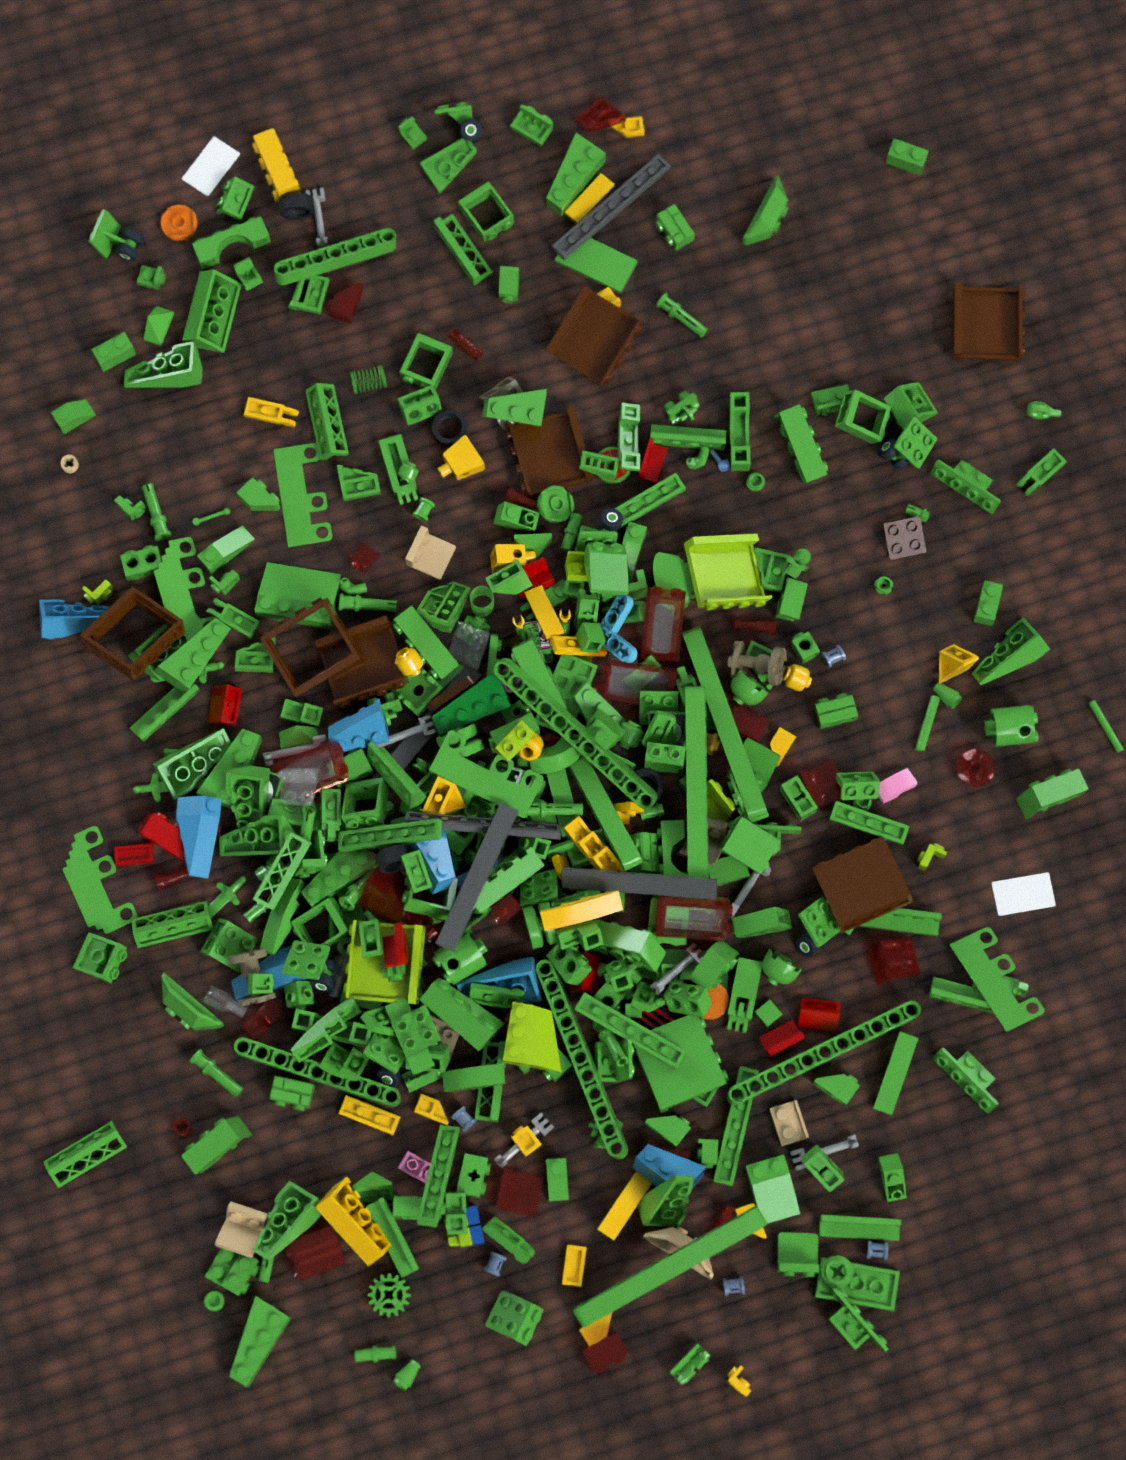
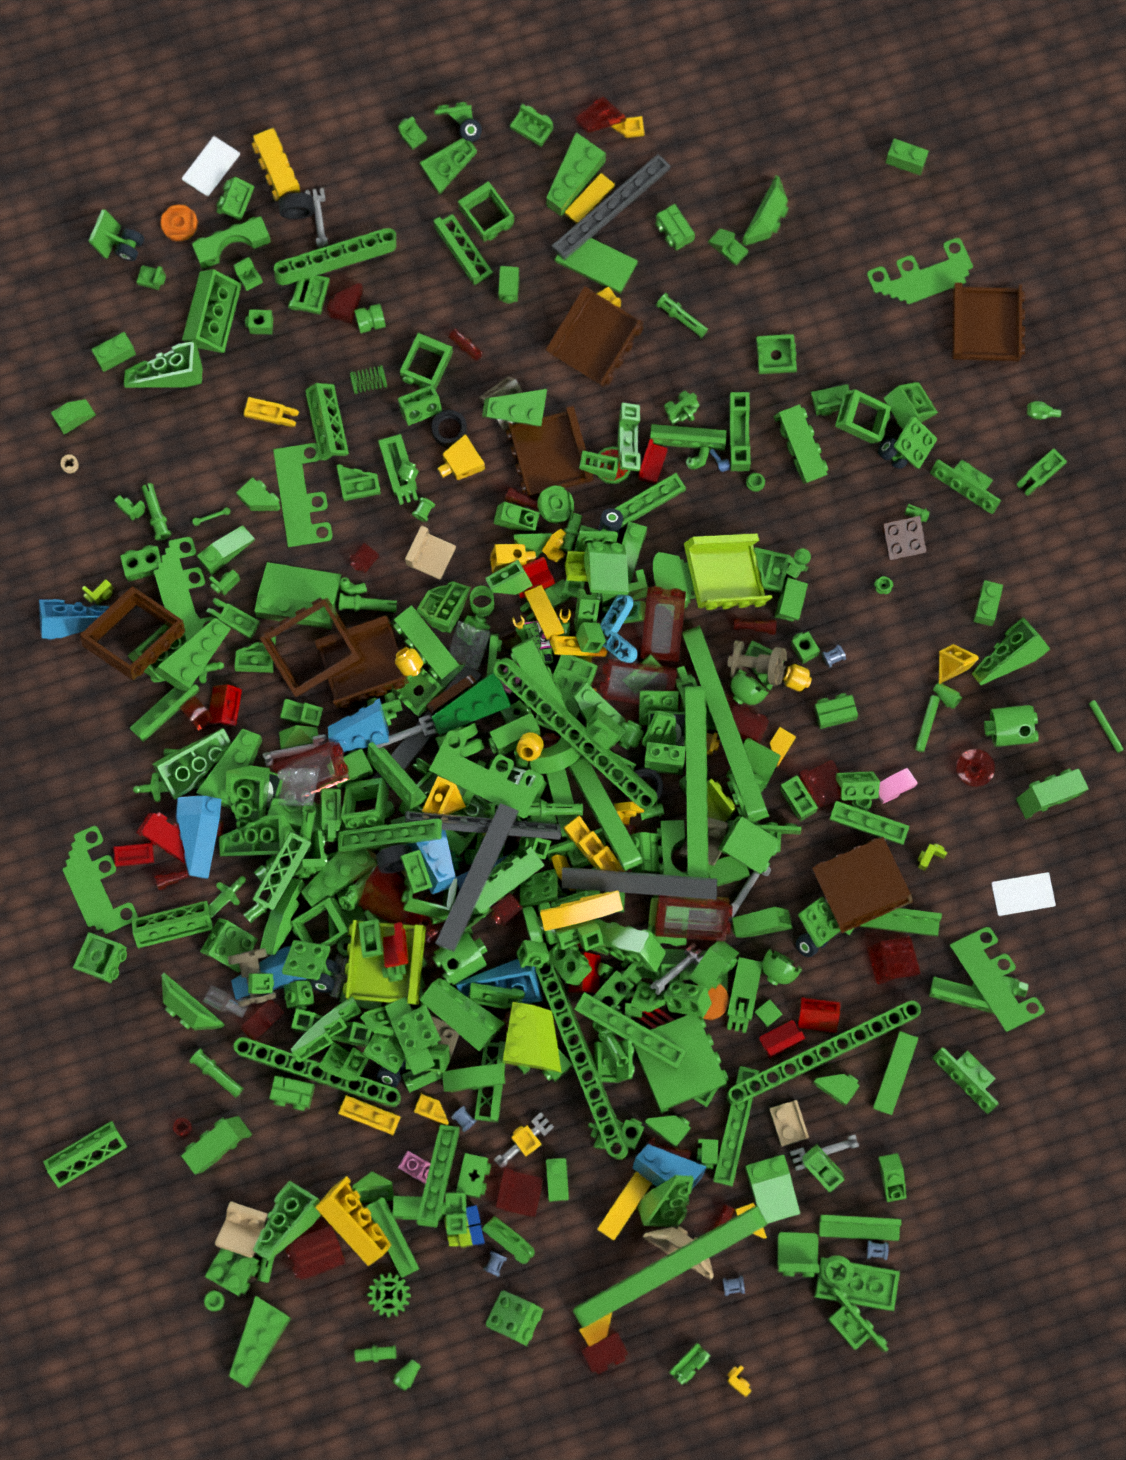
(158, 325): bright green slope -> none
(196, 713): none -> clear red brick
(264, 328): none -> bright green brick
(370, 318): none -> bright green wheel
(514, 741): lime bracket -> none
(532, 954): none -> bright green brick
(552, 547): none -> yellow bracket
(574, 1265): yellow tile -> none
(618, 975): bright green brick -> none
(635, 1124): none -> bright green brick
(725, 244): none -> bright green slope
(782, 343): none -> bright green piece
(927, 282): none -> bright green piece

